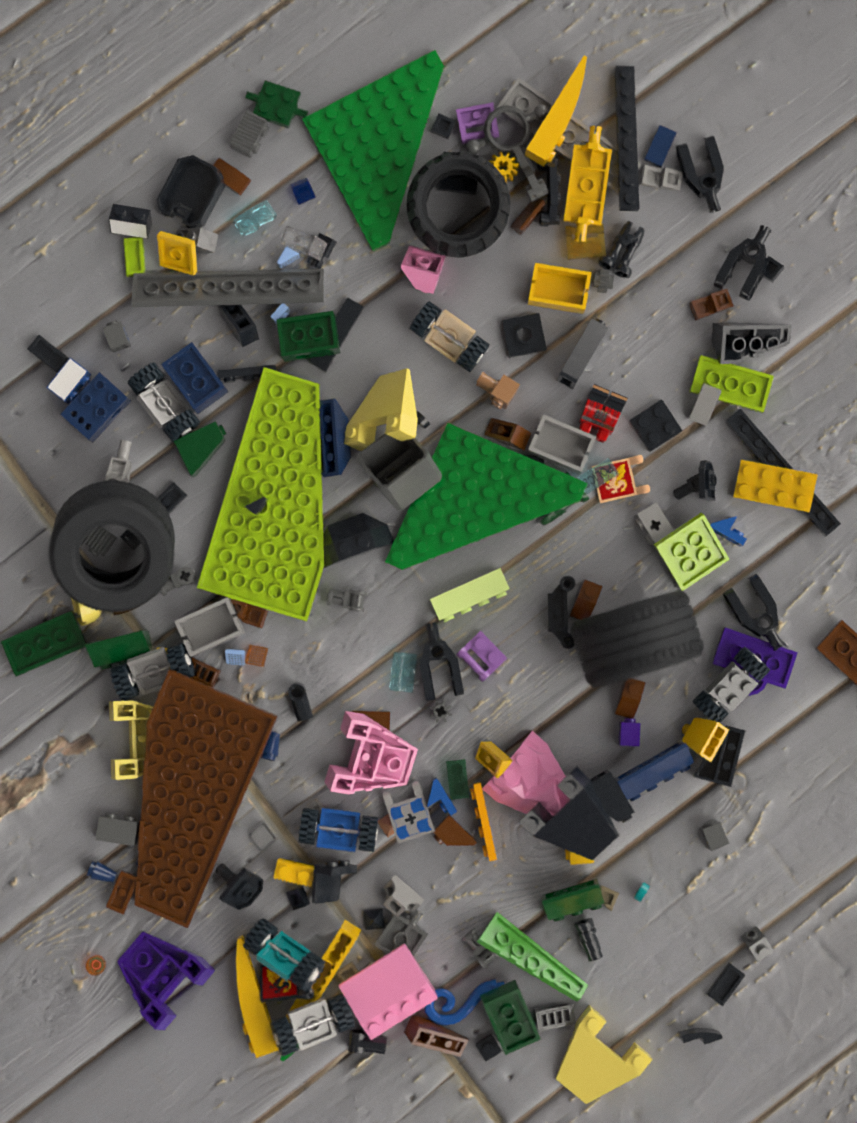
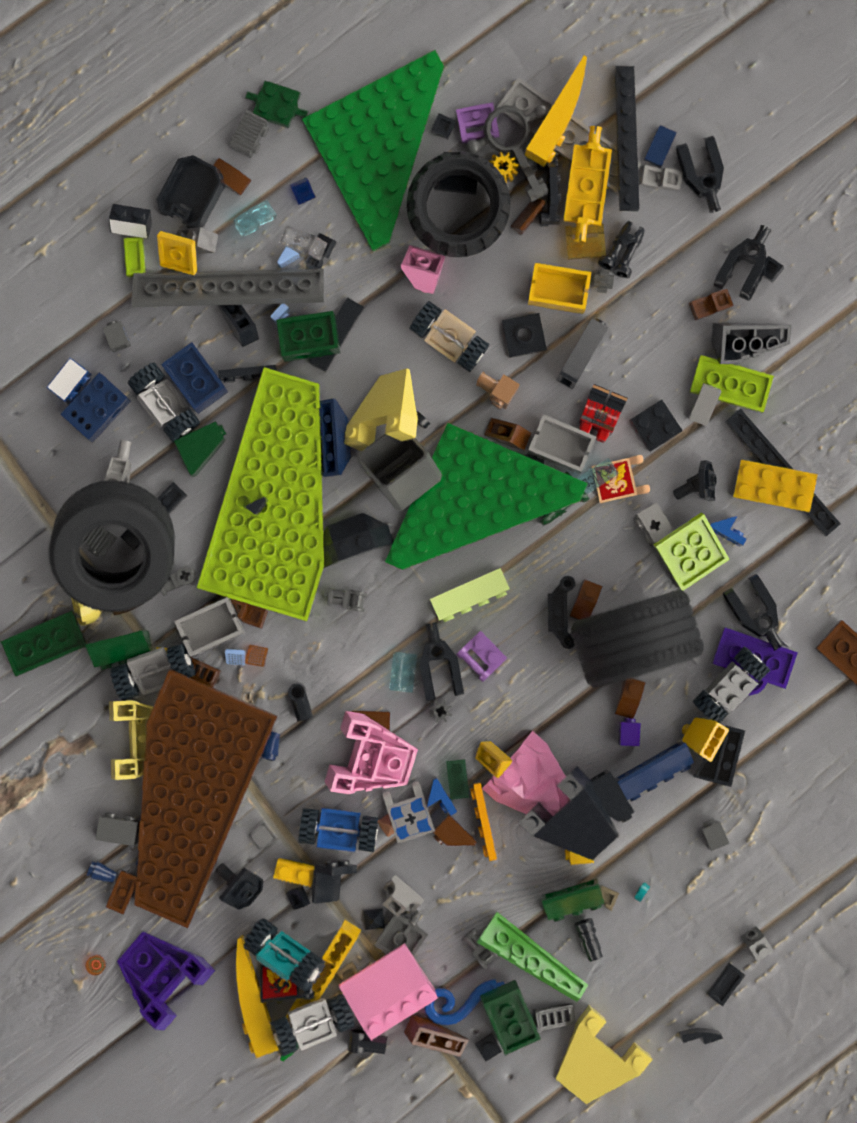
(48, 353): black plate -> none

